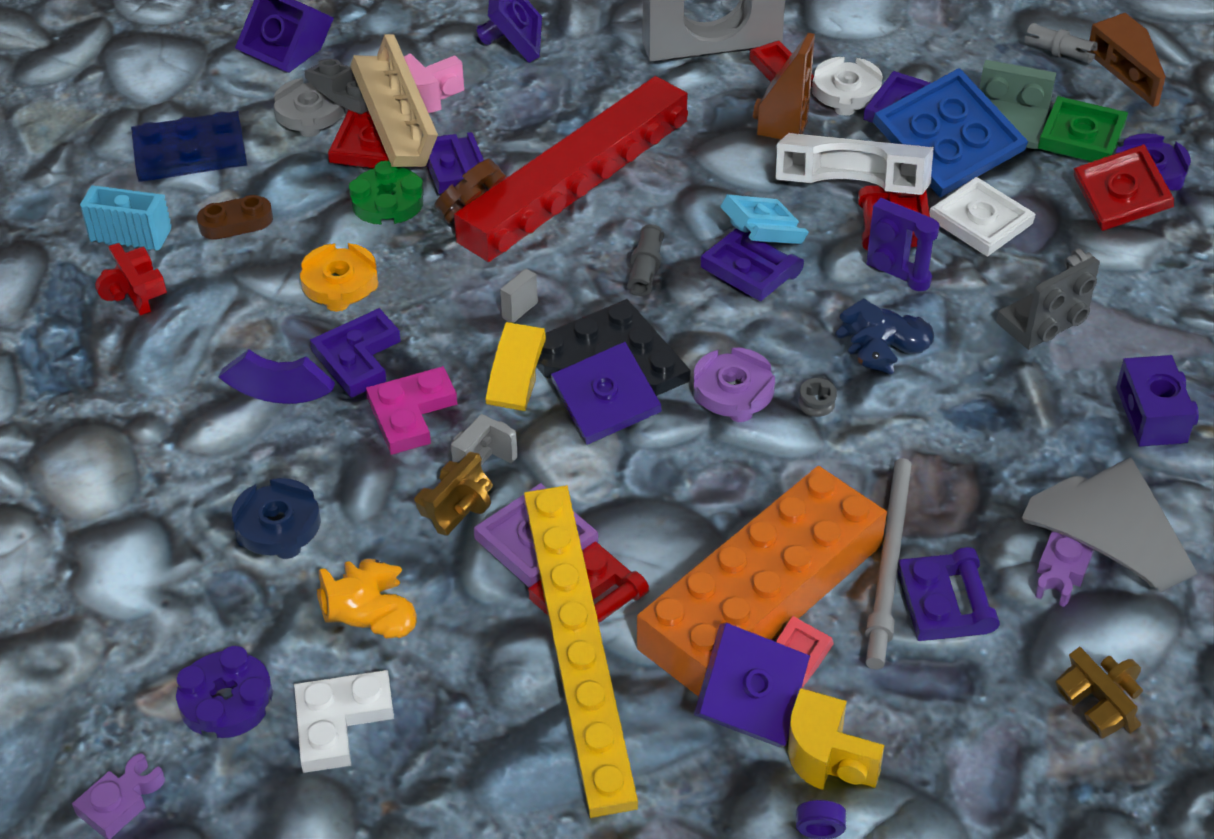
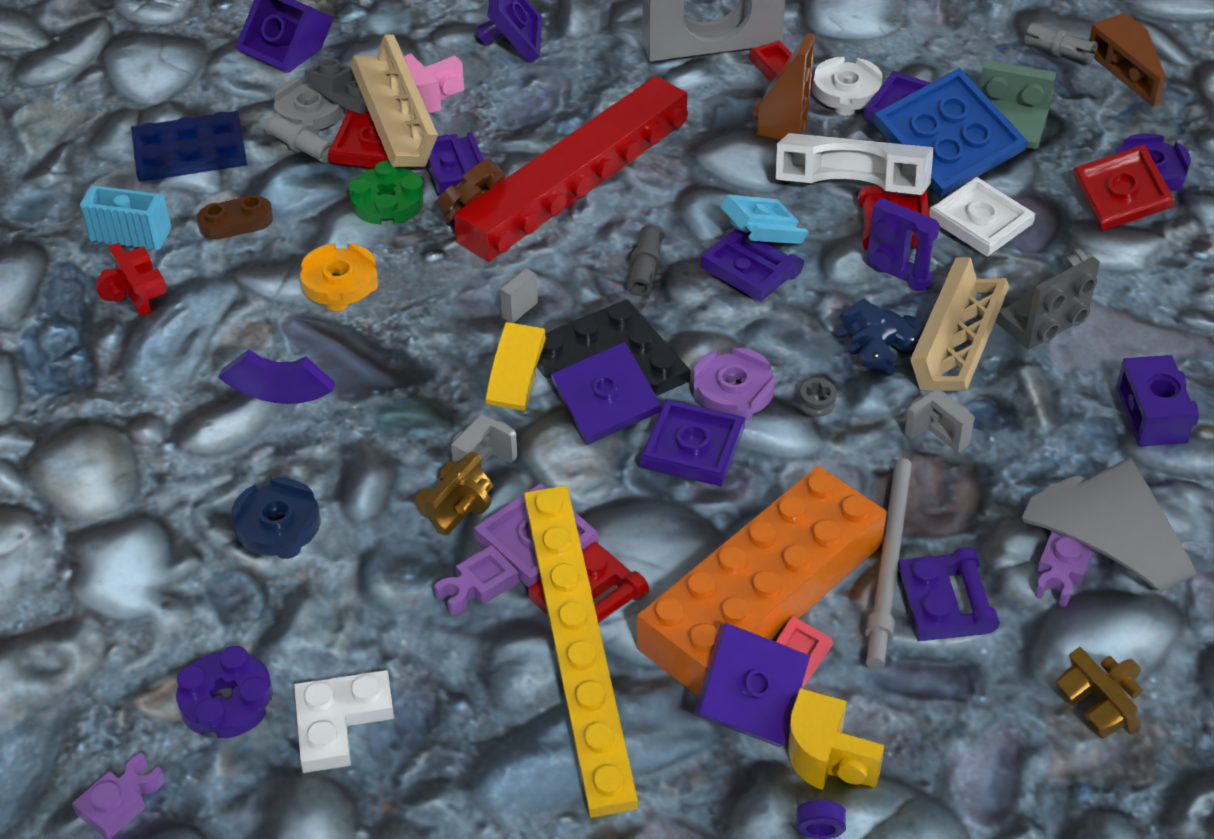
(298, 137): none -> light grey pin
(350, 350): dark purple plate -> none
(358, 599): light orange animal -> none
(401, 403): dark pink plate -> none
(479, 576): none -> medium lavender plate
(693, 442): none -> dark purple plate
(942, 417): none -> light grey bracket
(947, 328): none -> tan fence
(1082, 130): green plate -> none

